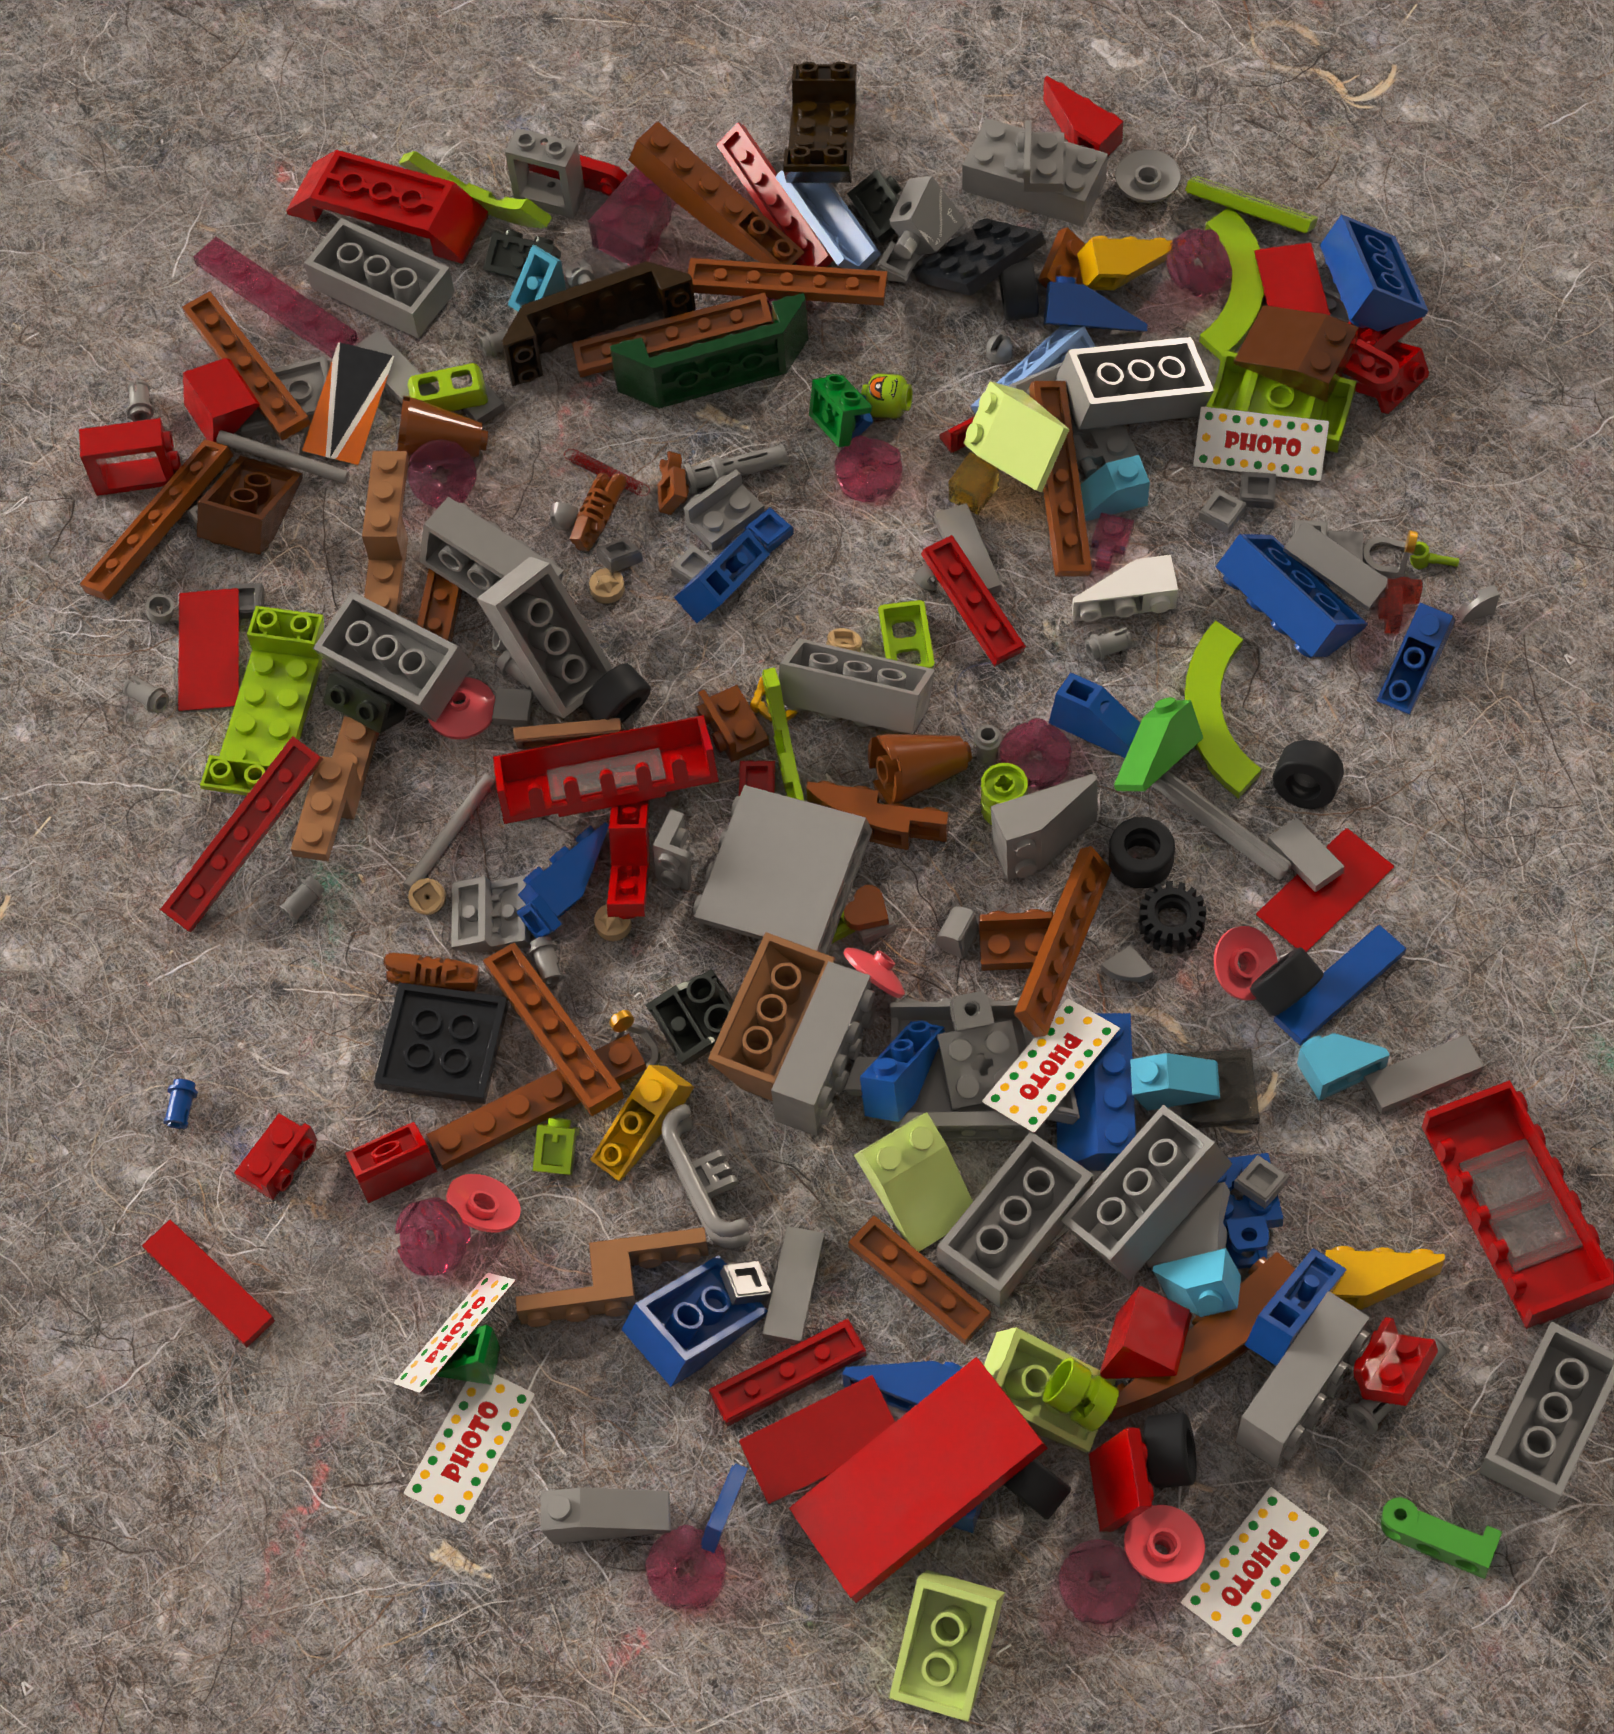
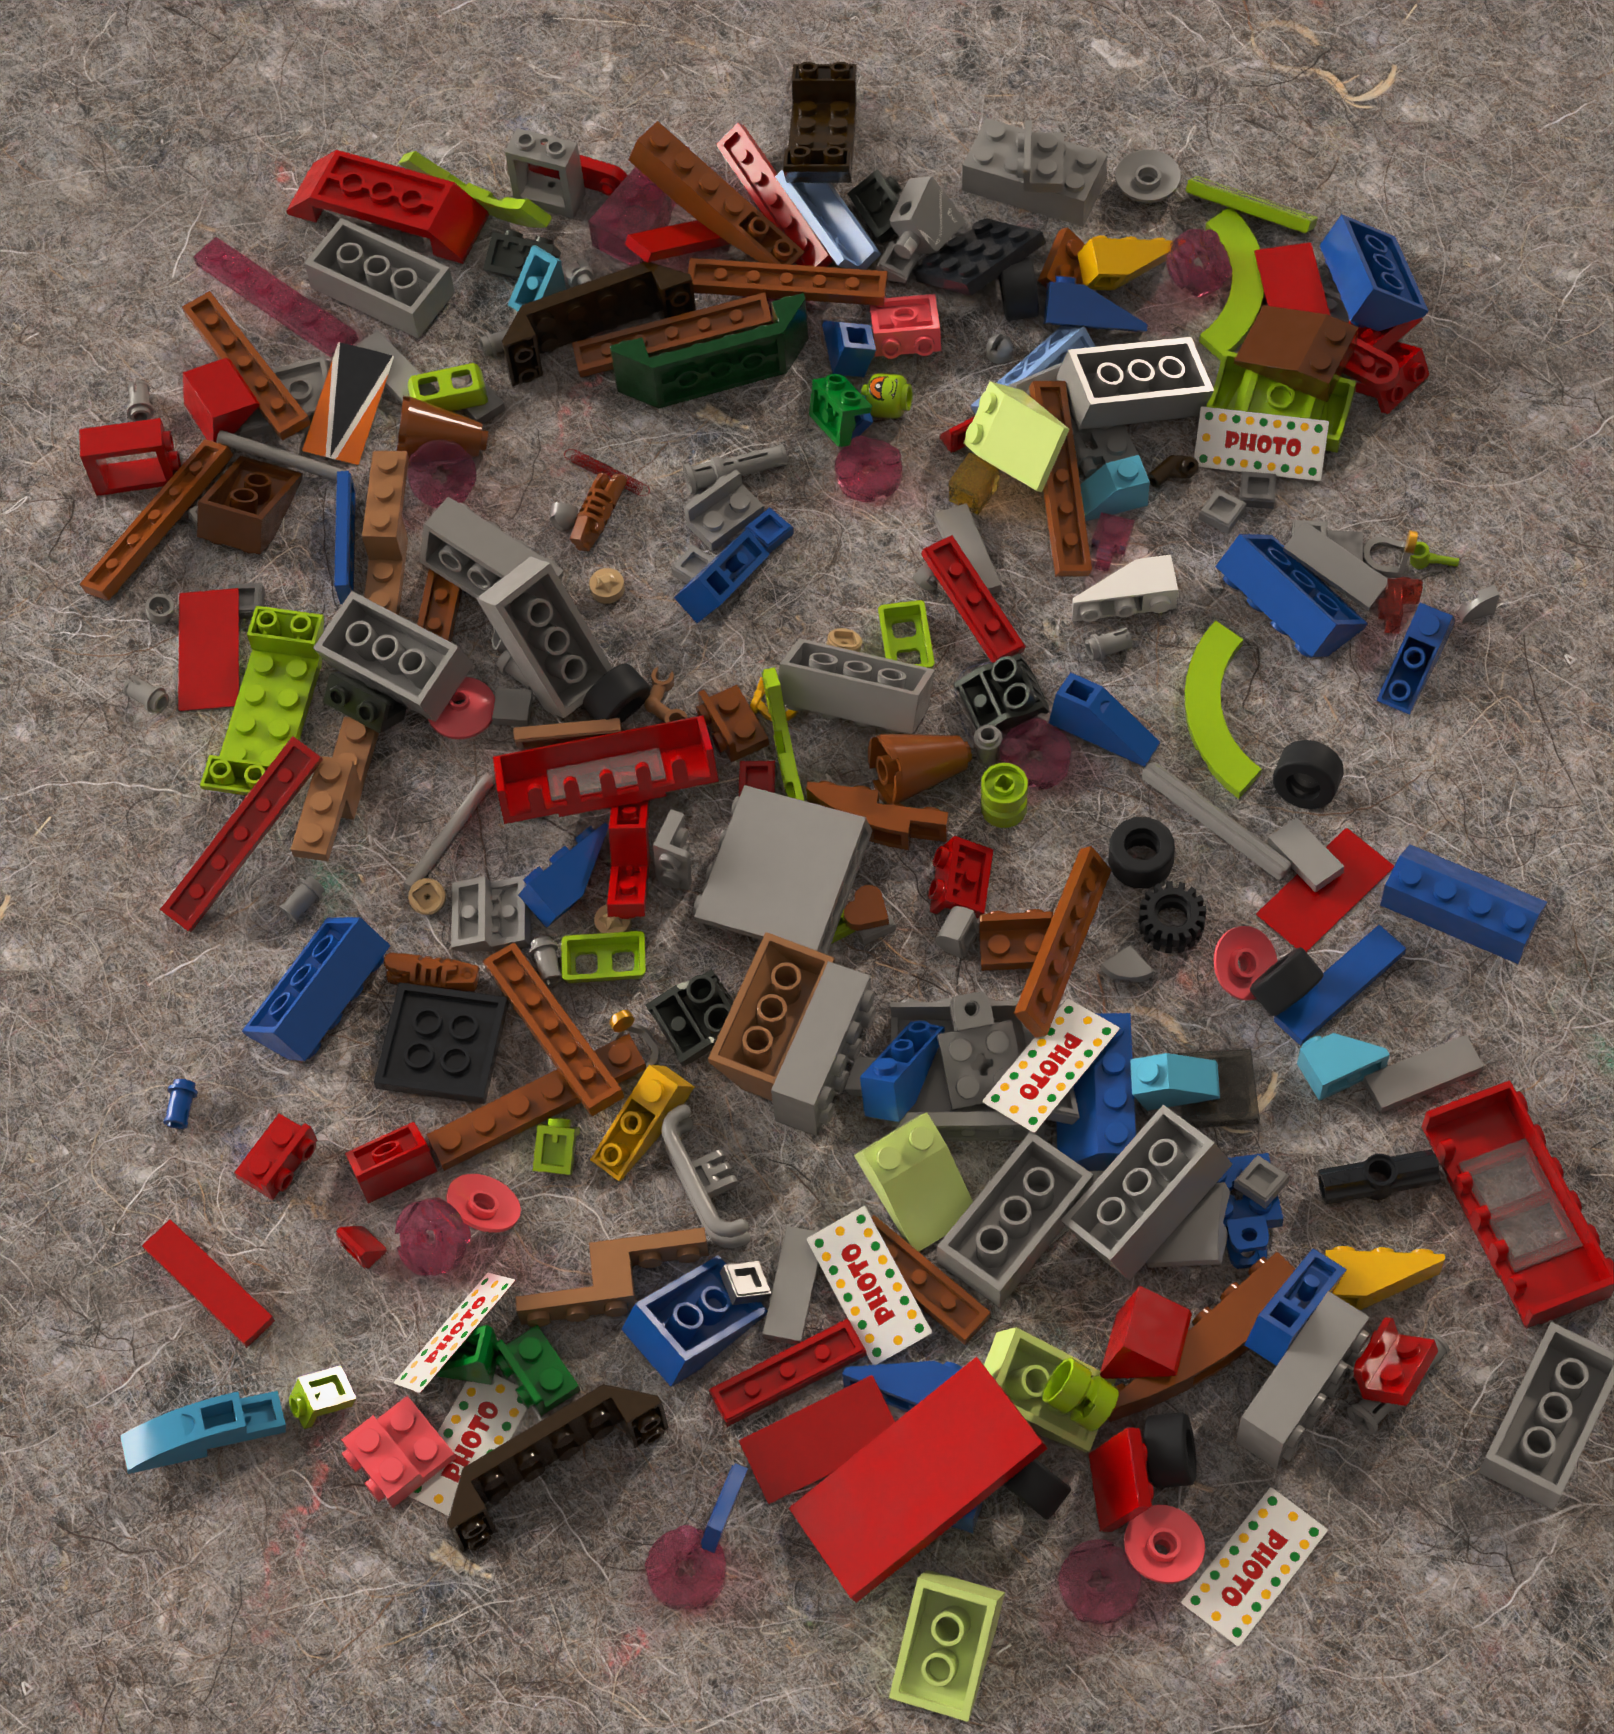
(201, 1426): none -> dark azure slope
(317, 988): none -> blue slope
(320, 1395): none -> lime bracket
(344, 535): none -> blue tile
(361, 1245): none -> red slope
(397, 1452): none -> coral plate
(537, 1369): none -> green bracket
(539, 917): blue tile -> none
(542, 1444): none -> dark brown slope
(603, 1513): light grey slope -> none
(604, 947): none -> lime piece
(619, 554): flat silver tile -> none
(653, 702): none -> medium nougat arm
(672, 486): dark orange plate -> none
(673, 241): none -> red tile
(849, 347): none -> blue slope
(869, 1285): none -> white sticker
(879, 969): coral dish -> none
(906, 326): none -> coral plate
(960, 876): none -> red bracket
(1002, 693): none -> pearl dark grey slope
(1041, 825): light grey slope -> none
(1082, 119): red slope -> none
(1159, 743): bright green slope -> none
(1173, 467): none -> dark brown arm
(1201, 1282): medium azure slope -> none
(1355, 1182): none -> black piece
(1439, 1538): bright green leg -> none
(1462, 903): none -> blue slope

